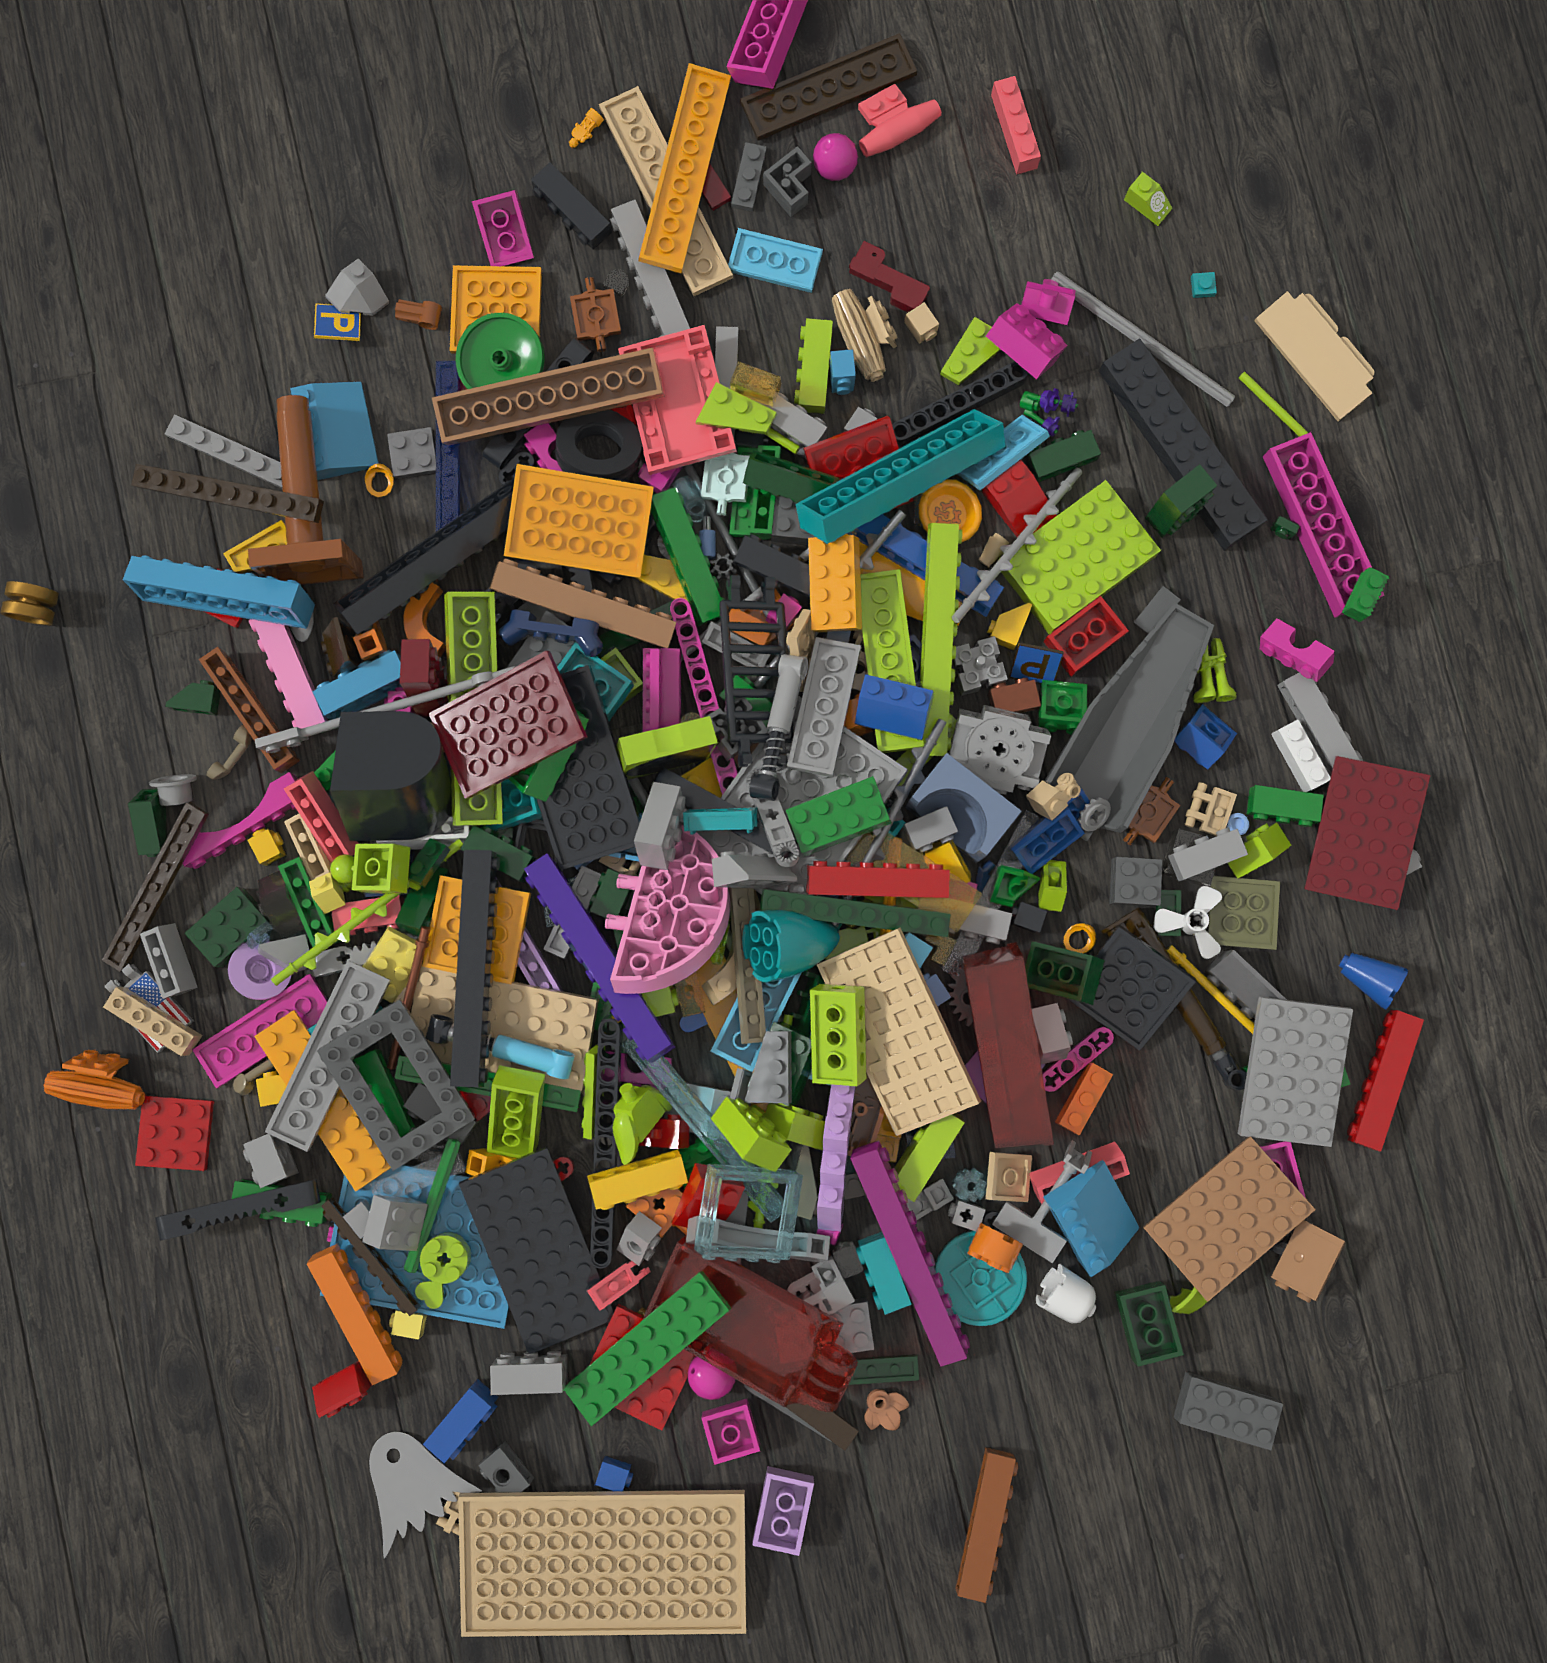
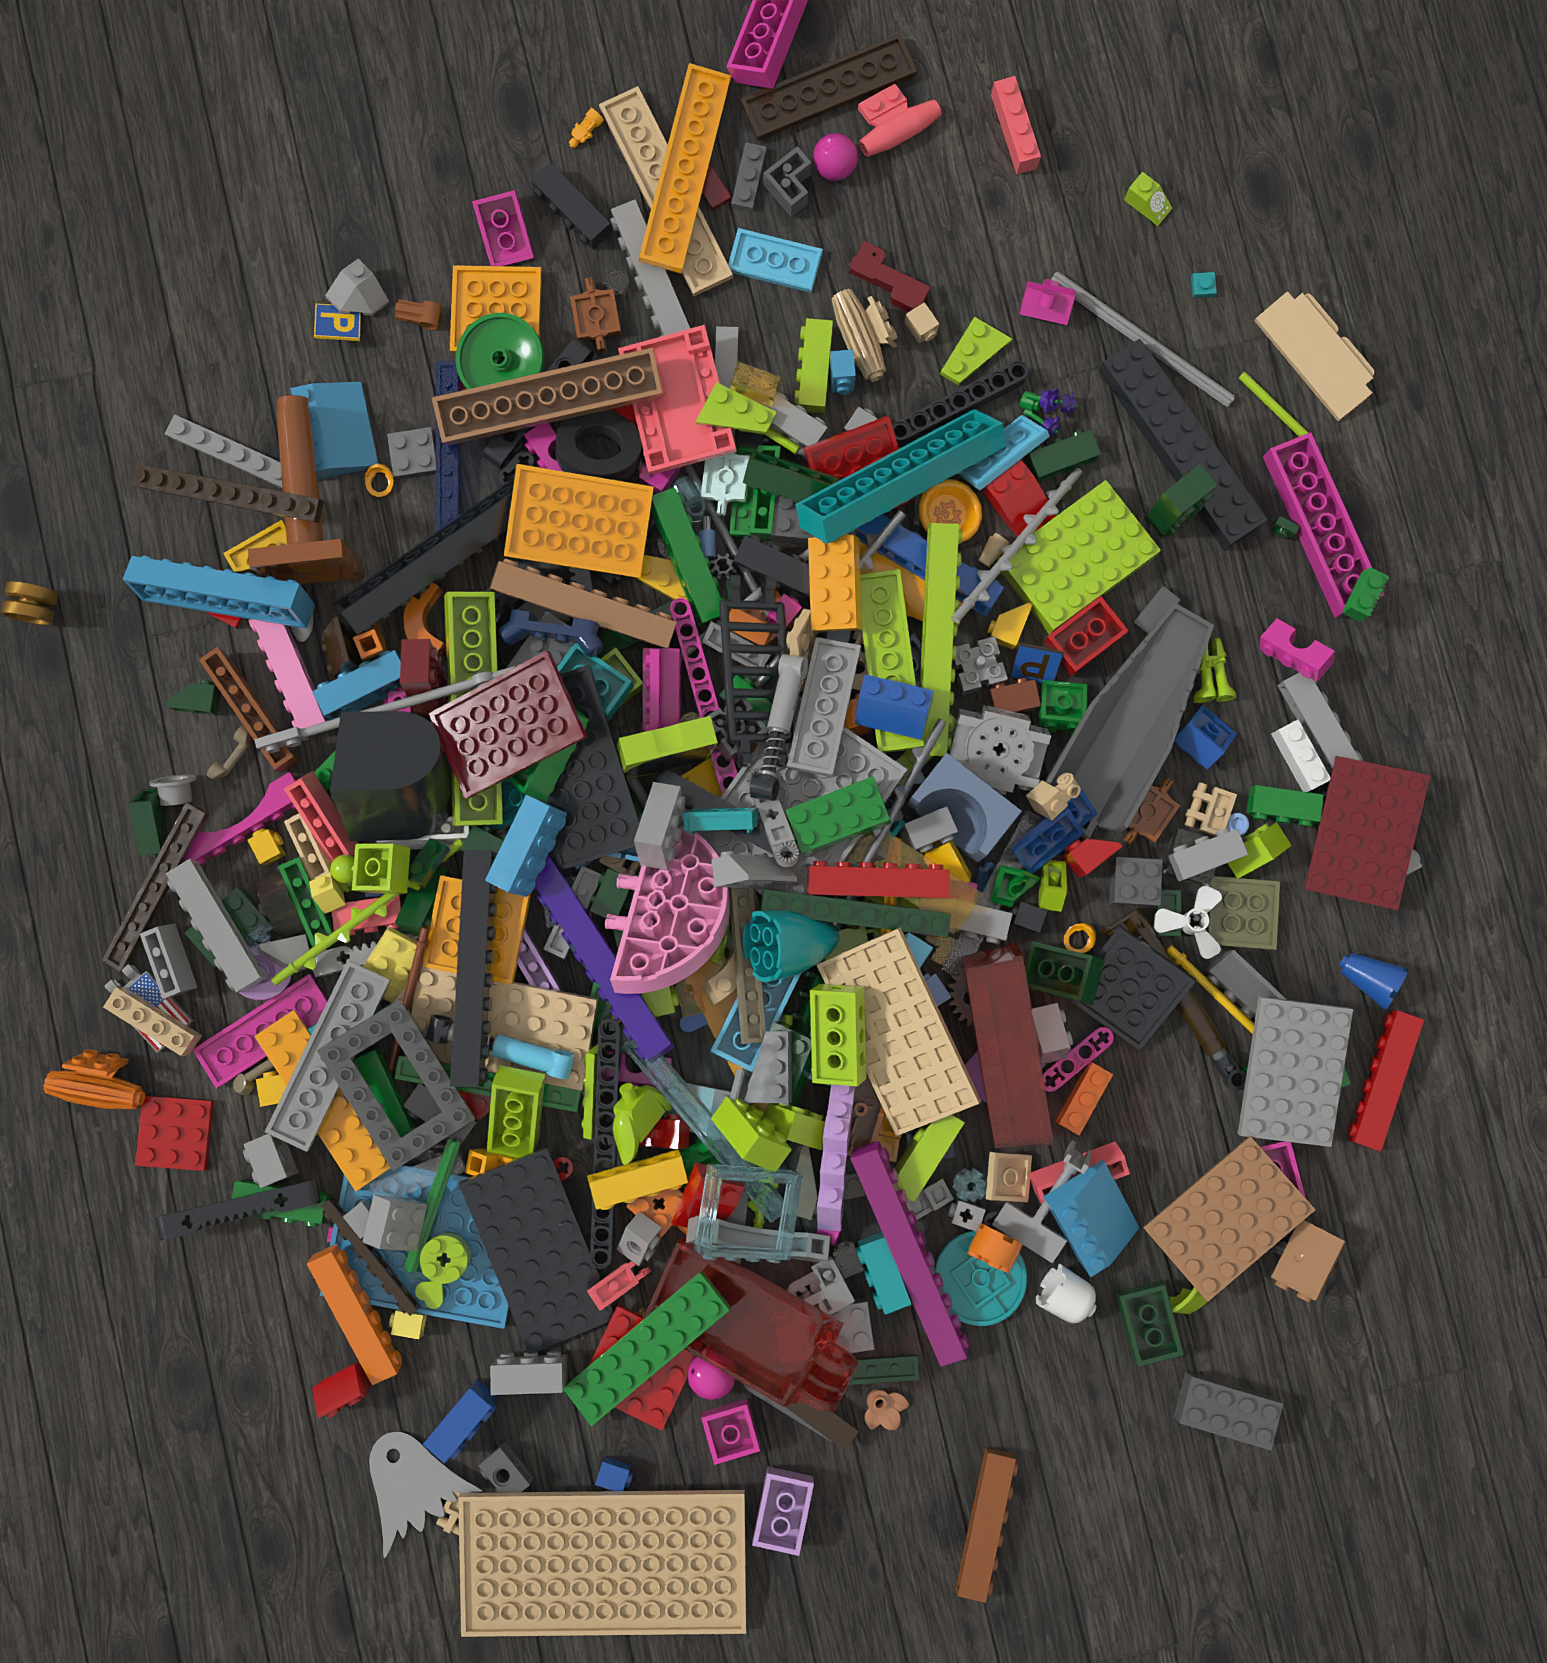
(215, 925): none -> light grey brick
(526, 846): none -> dark azure brick
(1026, 340): dark pink brick -> none
(1088, 854): none -> red slope
(1101, 814): light grey gear -> none

